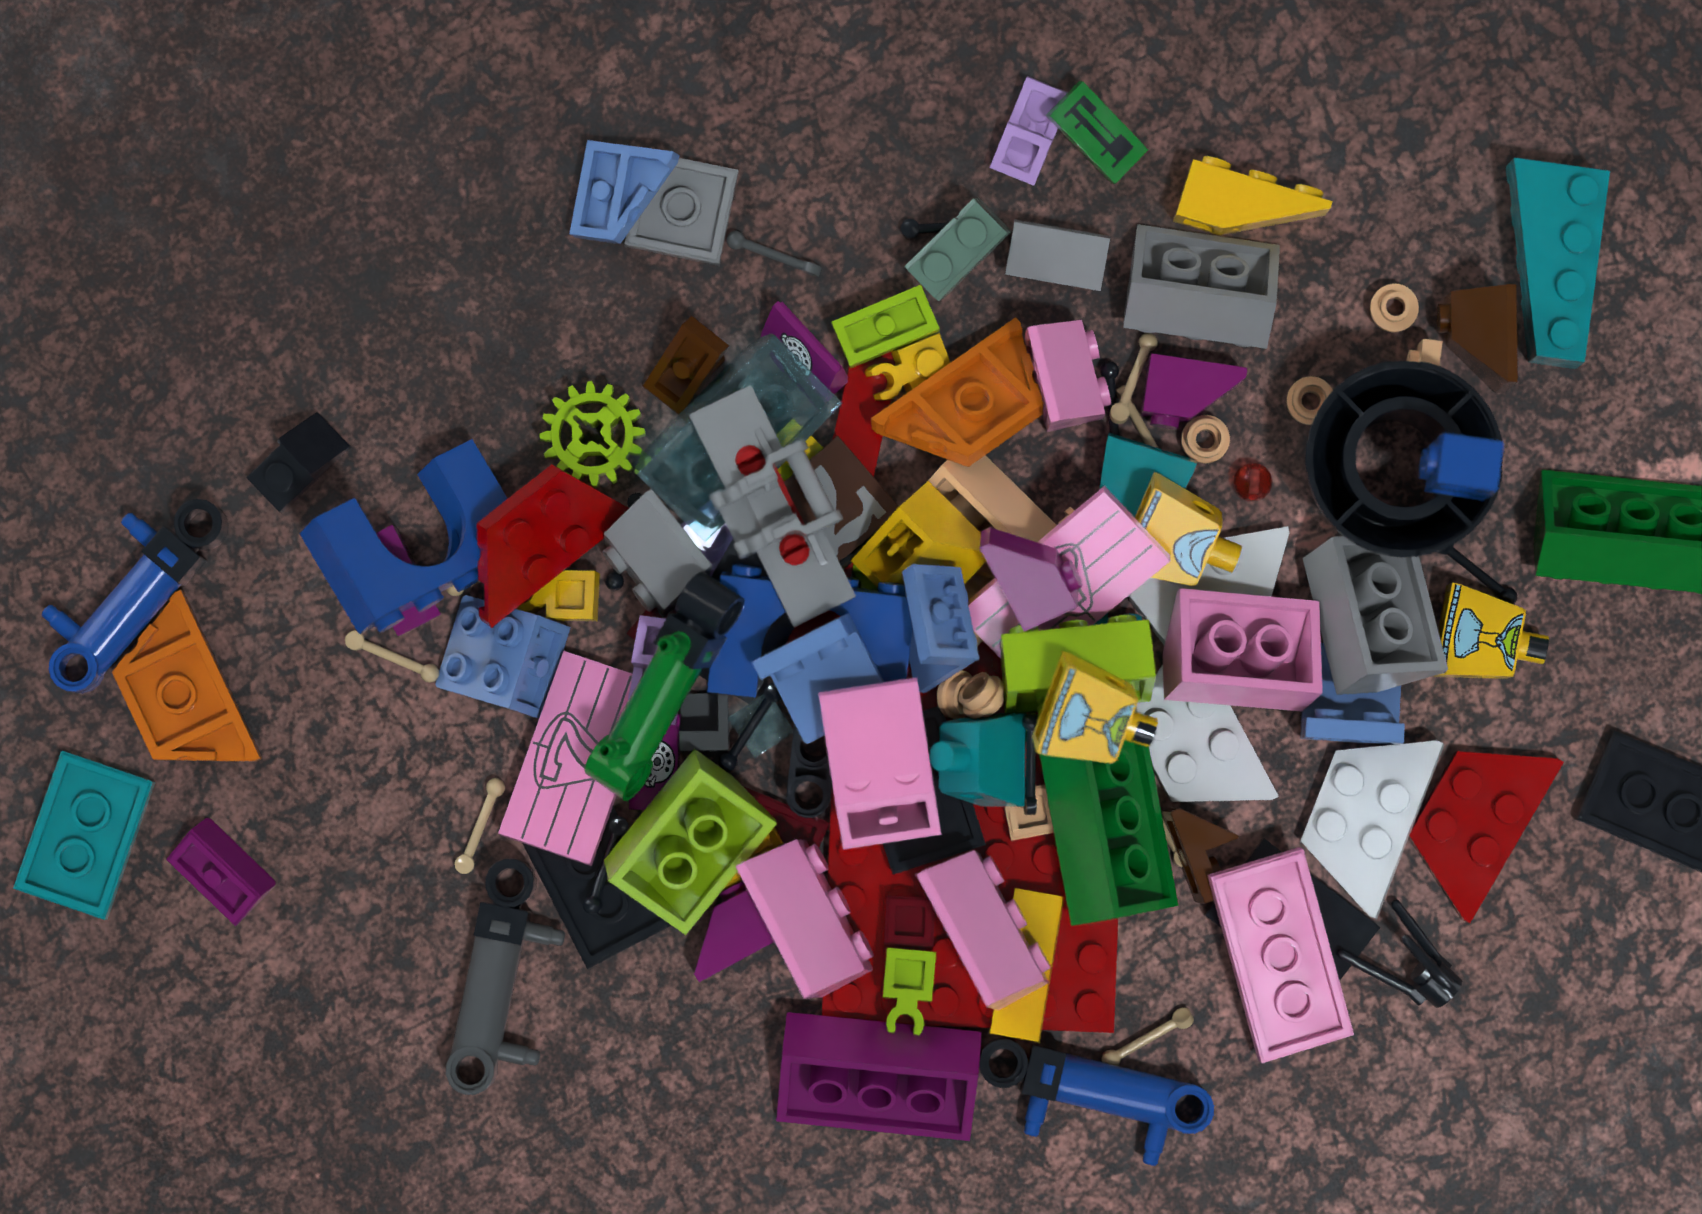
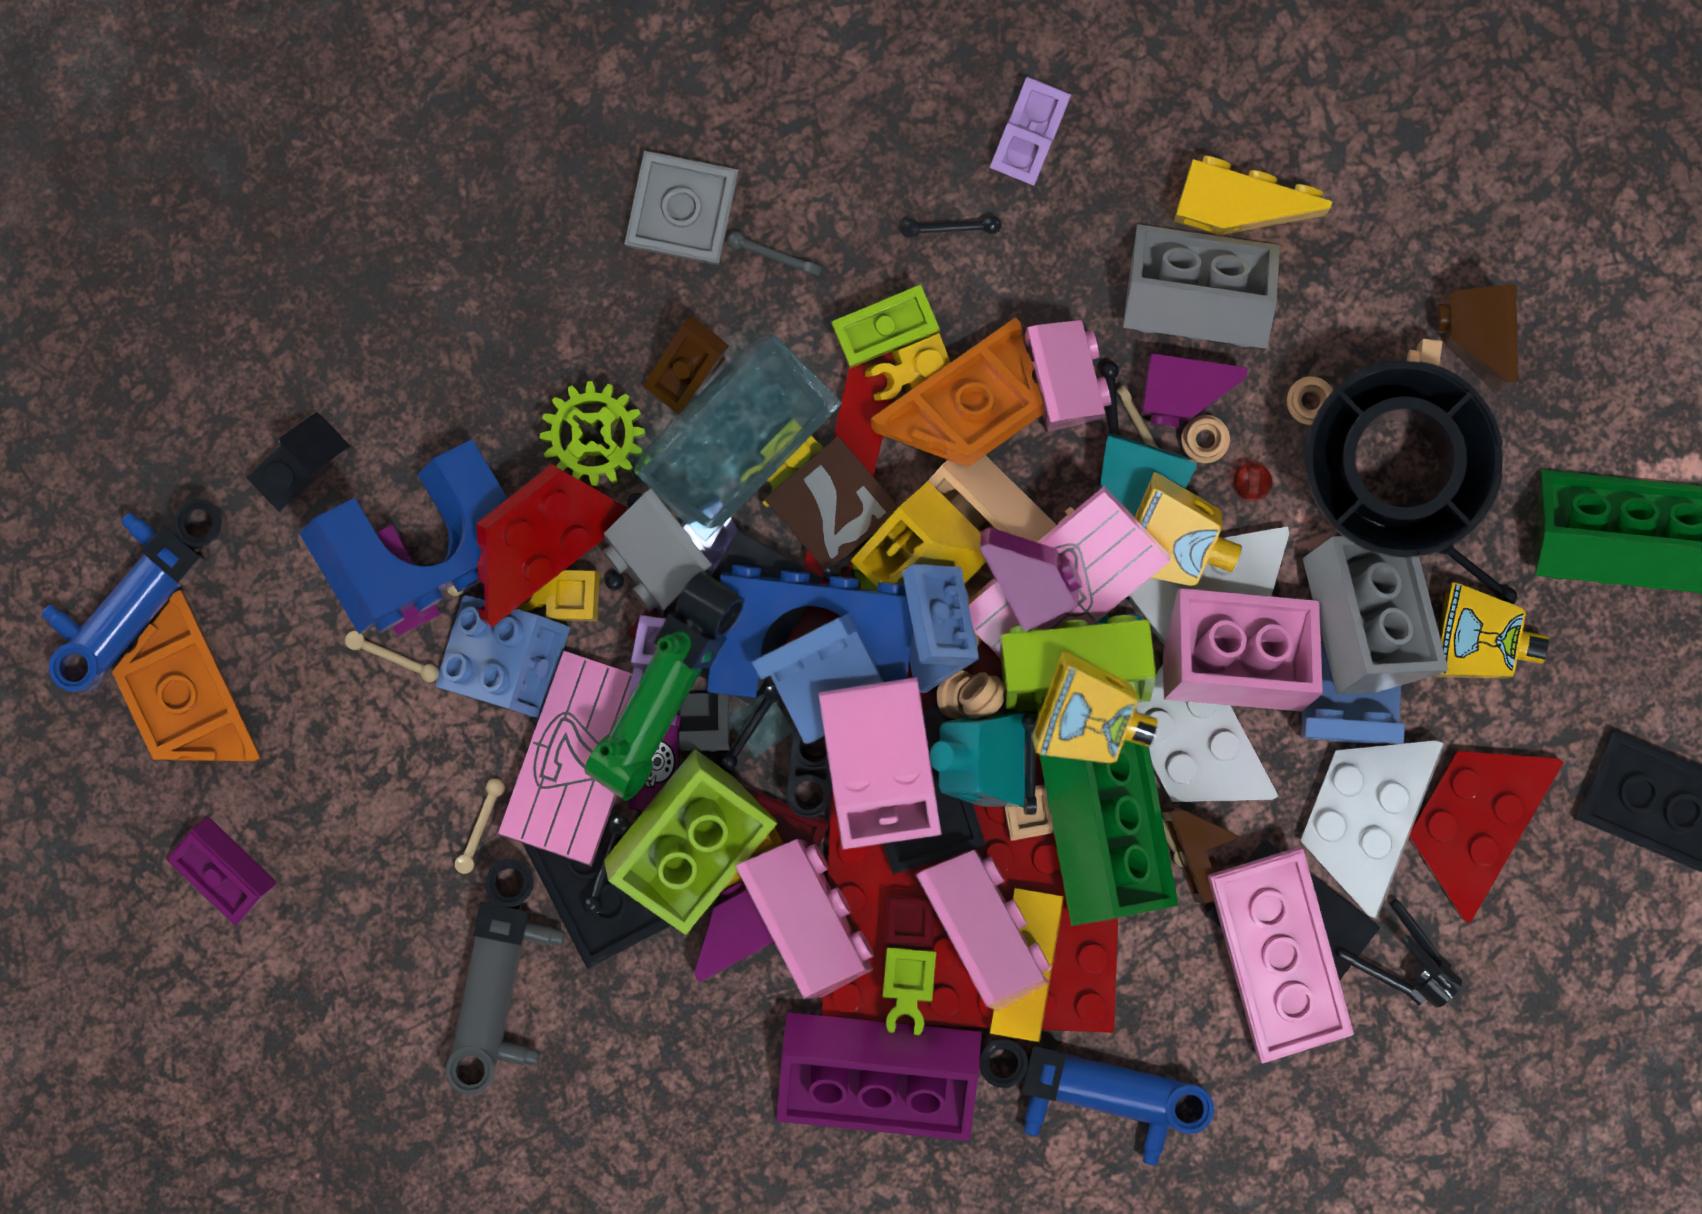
(84, 835): teal tile -> none
(617, 188): medium blue wing -> none
(762, 511): light grey piece -> none
(805, 346): magenta slope -> none
(958, 249): sand green brick -> none
(1057, 255): light grey hinge -> none
(1097, 132): green tile -> none
(1120, 412): tan hinge -> none
(1181, 1018): tan hinge -> none
(1387, 321): light nougat plate -> none
(1462, 466): blue brick -> none
(1558, 243): teal wedge -> none

